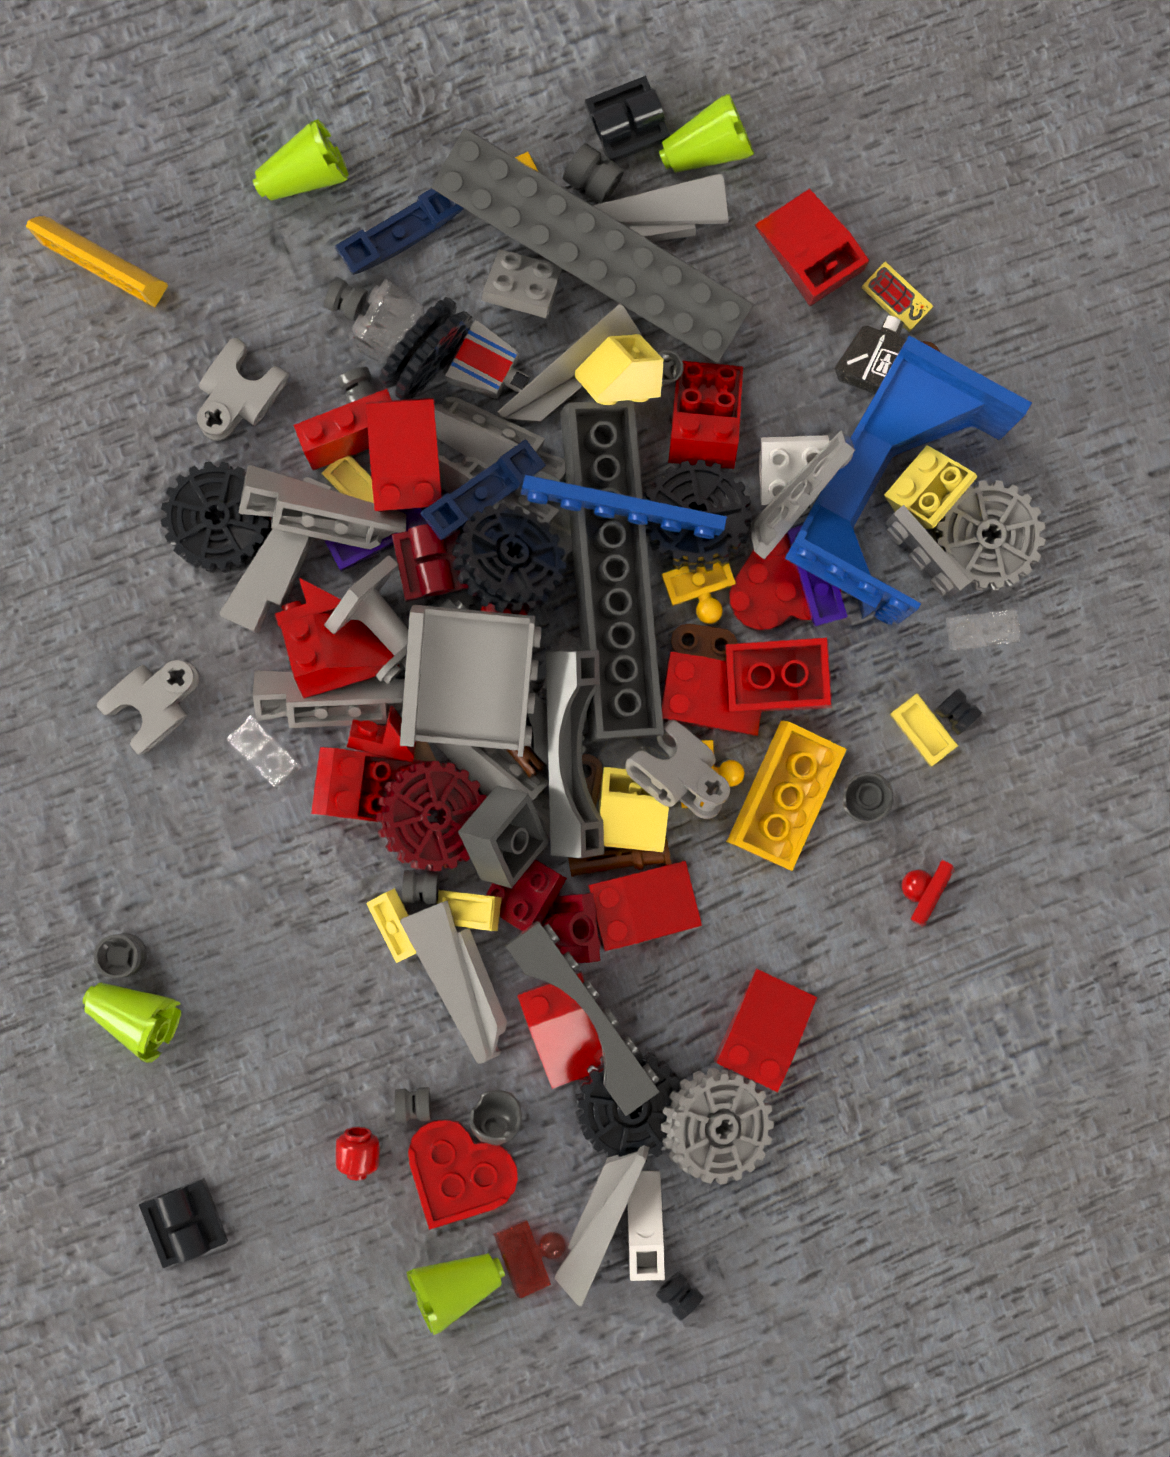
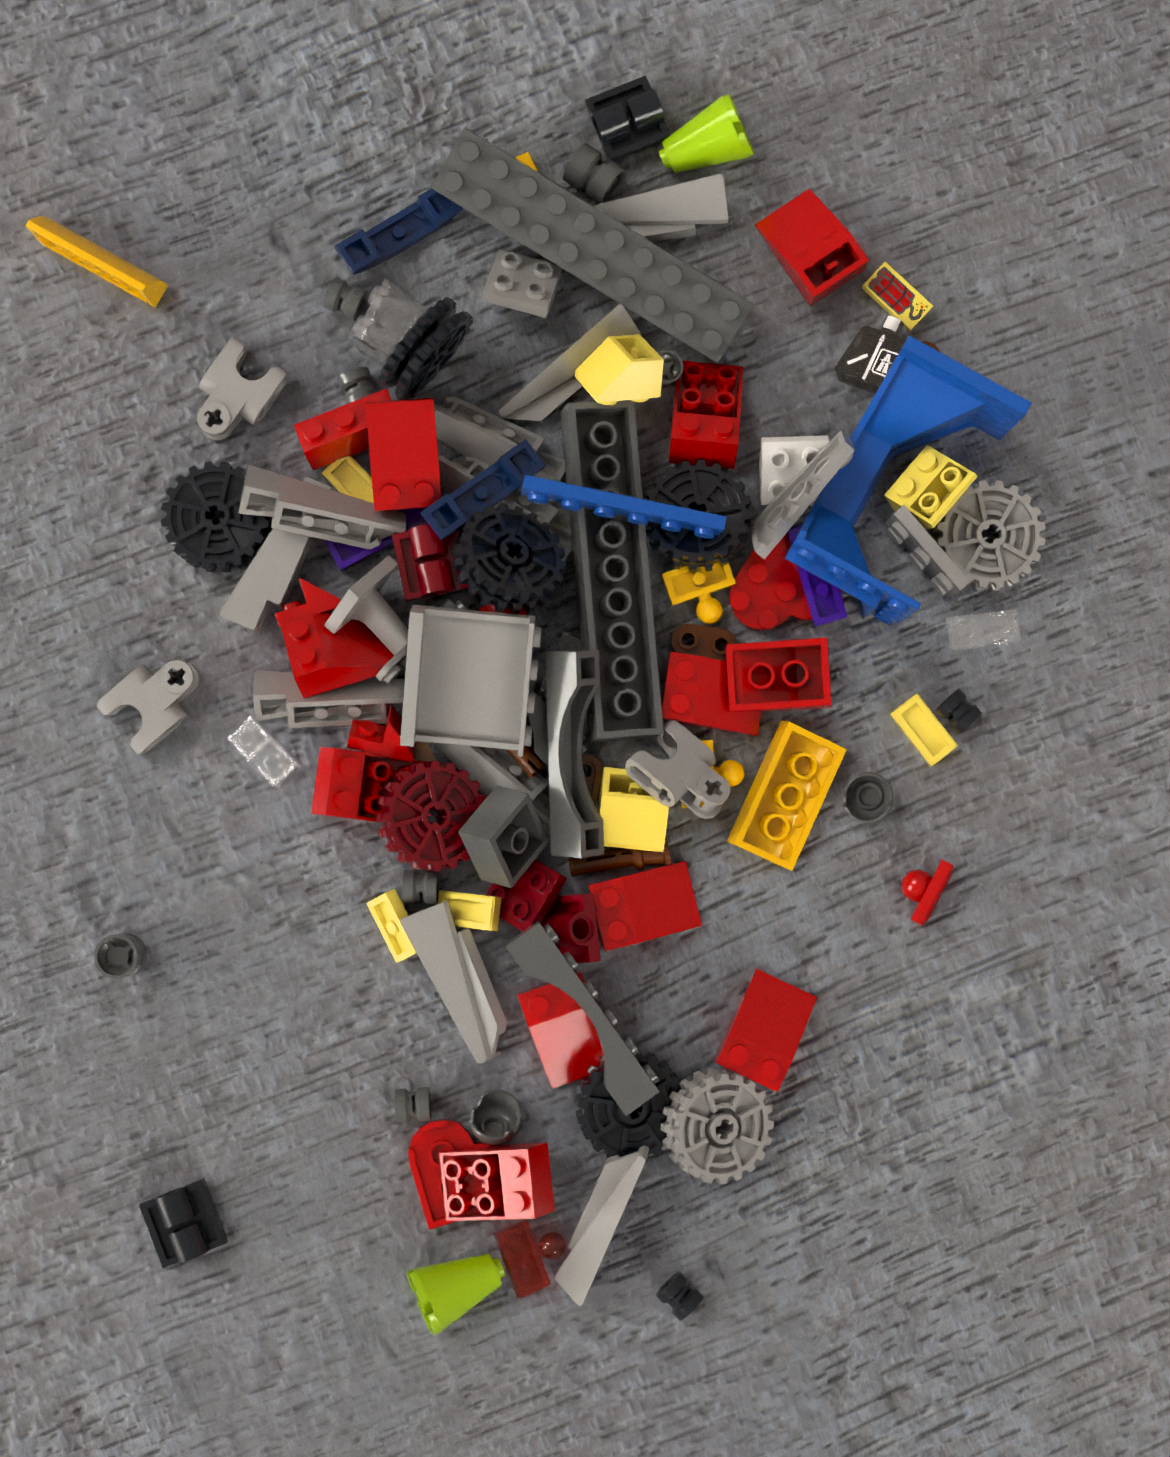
(134, 1017): lime cone -> none
(302, 165): lime cone -> none
(357, 1153): red head -> none
(486, 364): torso -> none
(497, 1182): none -> red slope
(646, 1228): white slope -> none

